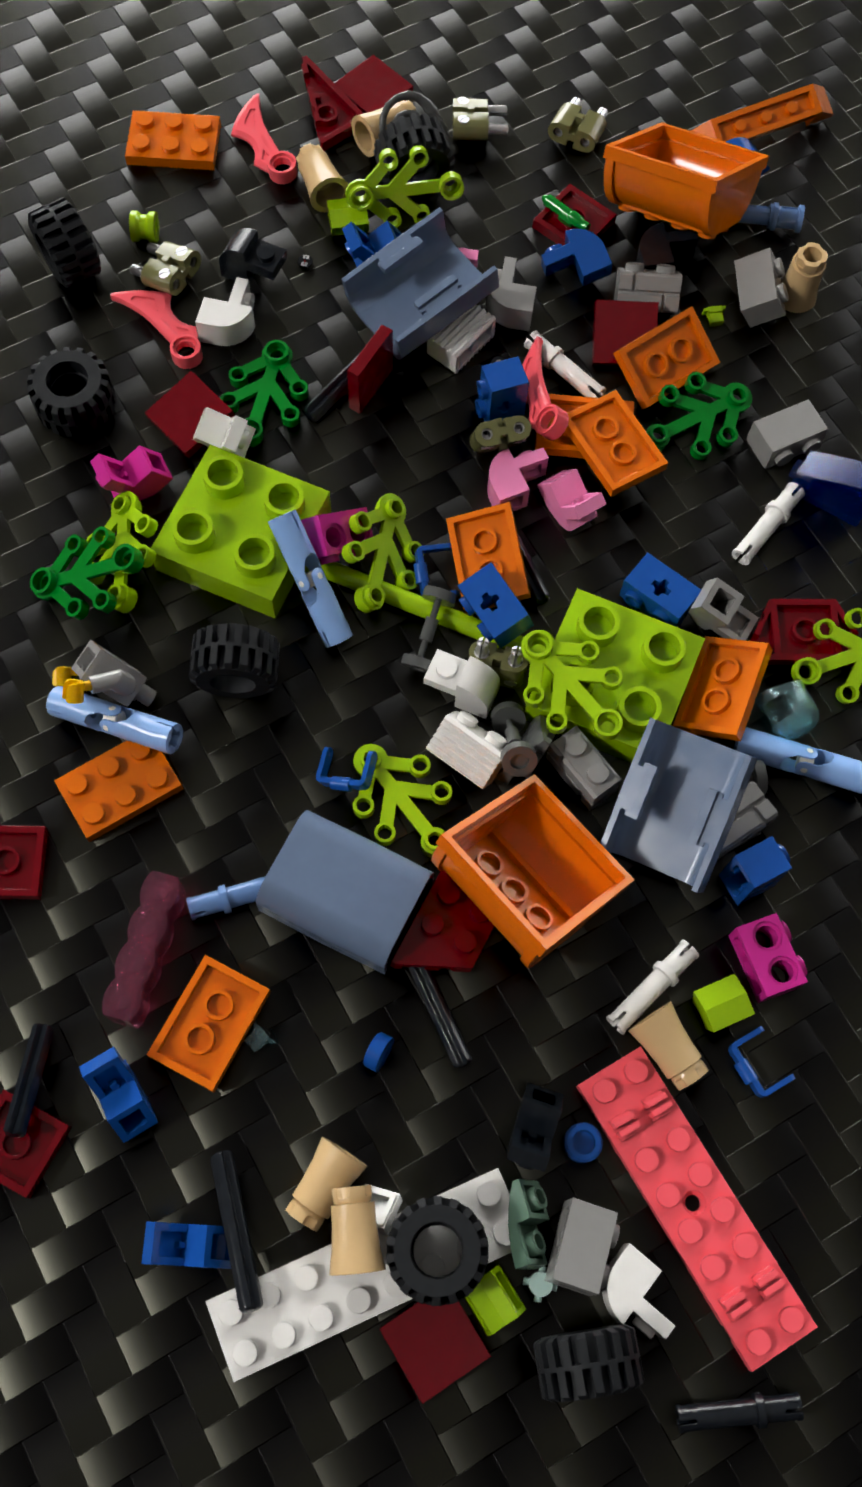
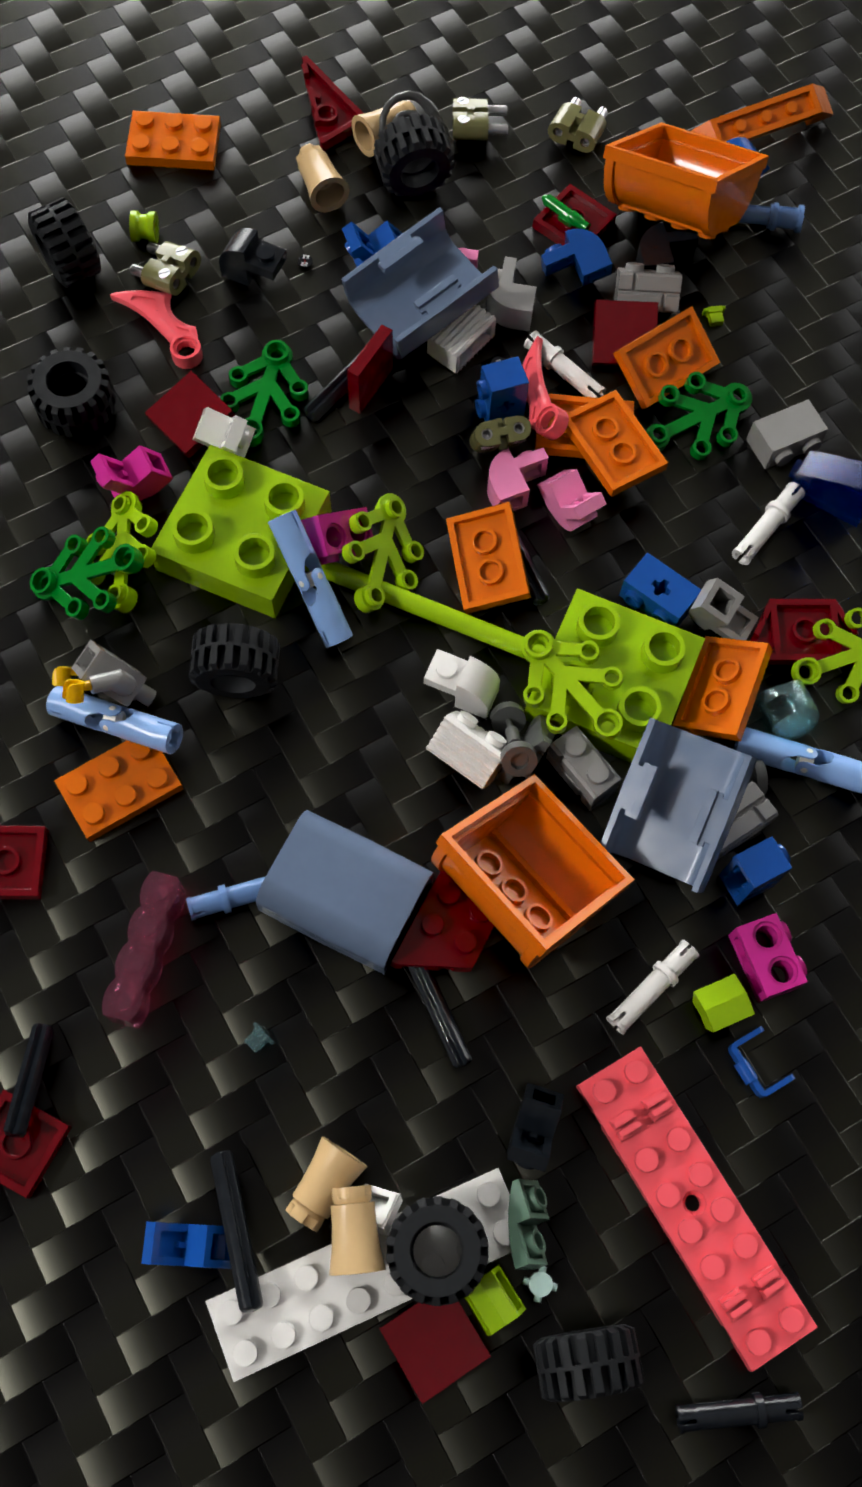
(119, 1094): blue brick -> none
(209, 1023): orange plate -> none
(227, 322): white brick -> none
(251, 128): coral piece -> none
(342, 214): lime piece -> none
(345, 783): blue piece -> none
(372, 84): dark red tile -> none
(378, 1051): blue tile -> none
(398, 793): lime plant -> none
(399, 188): lime plant -> none
(420, 566): blue piece -> none
(439, 597): dark grey wheel -> none
(488, 588): blue brick -> none
(506, 662): olive piece -> none
(582, 1142): blue tile -> none
(583, 1247): light grey brick -> none
(626, 1286): white brick -> none
(670, 1046): tan plant -> none
(761, 287): light grey brick -> none
(804, 277): tan plant -> none

